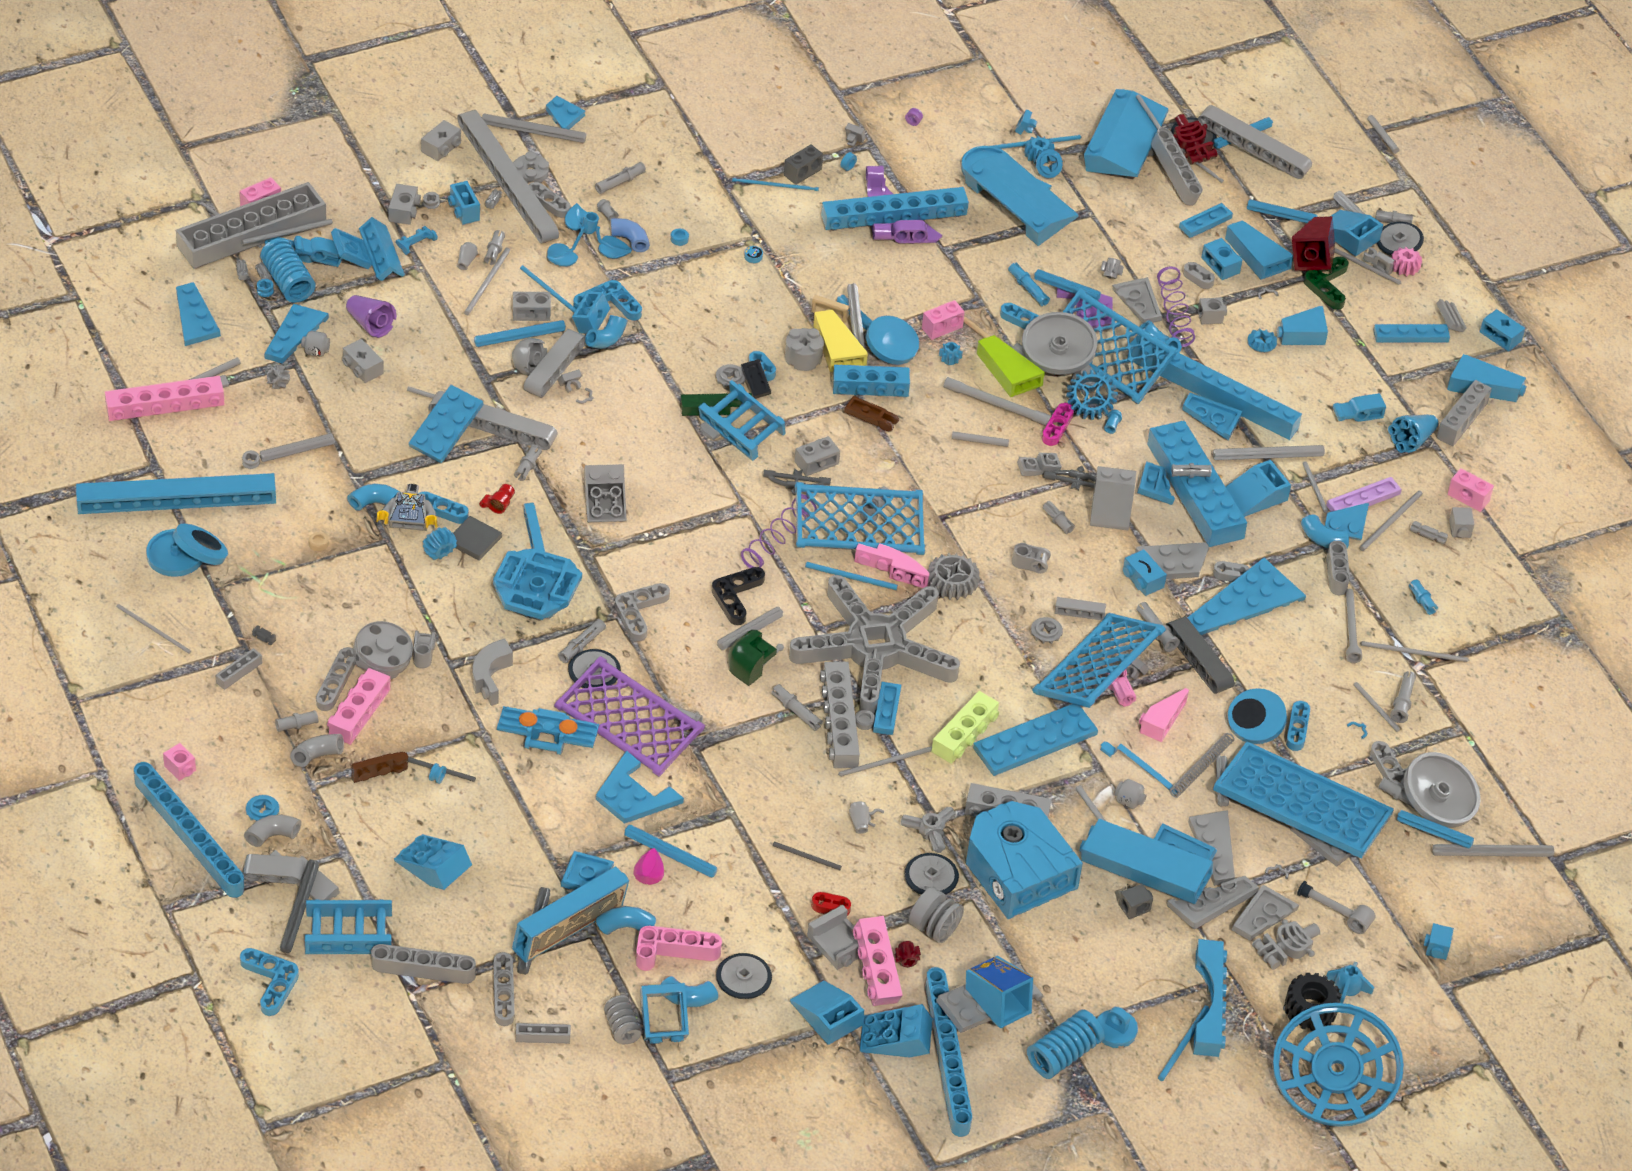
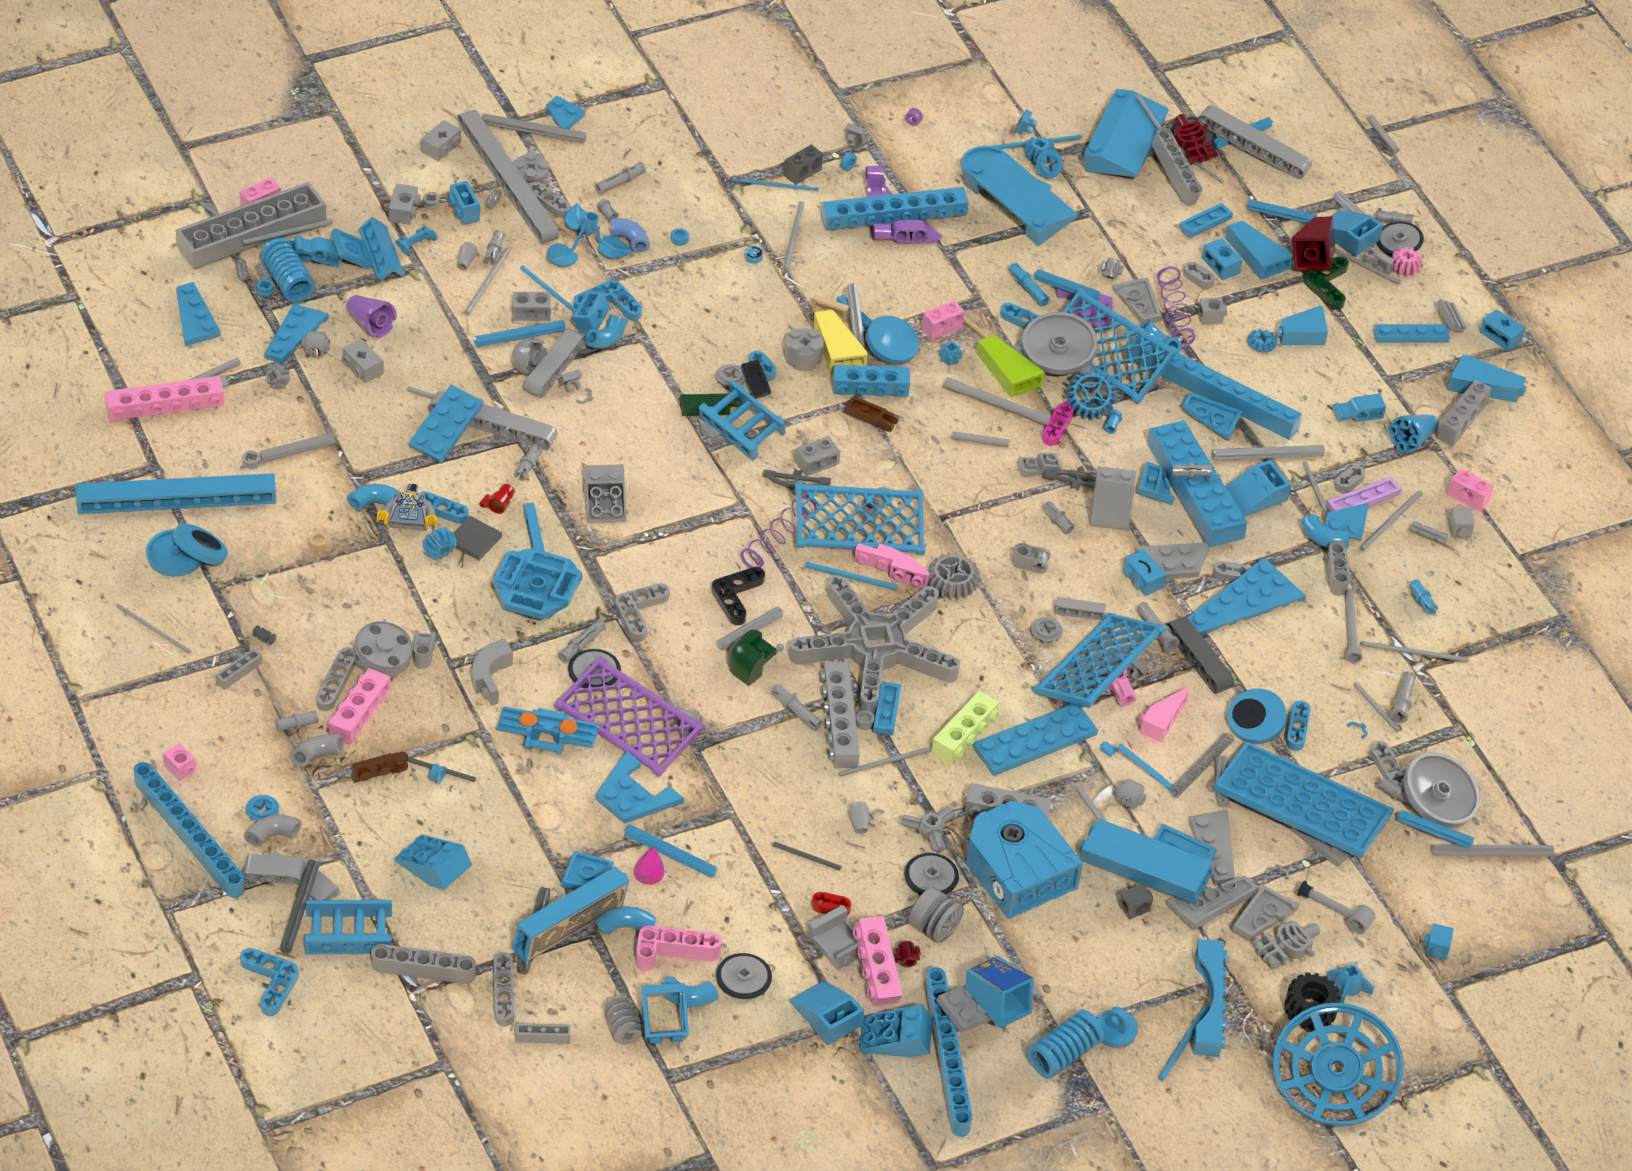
(793, 236): none -> light grey axle
(1346, 476): none -> light grey beam

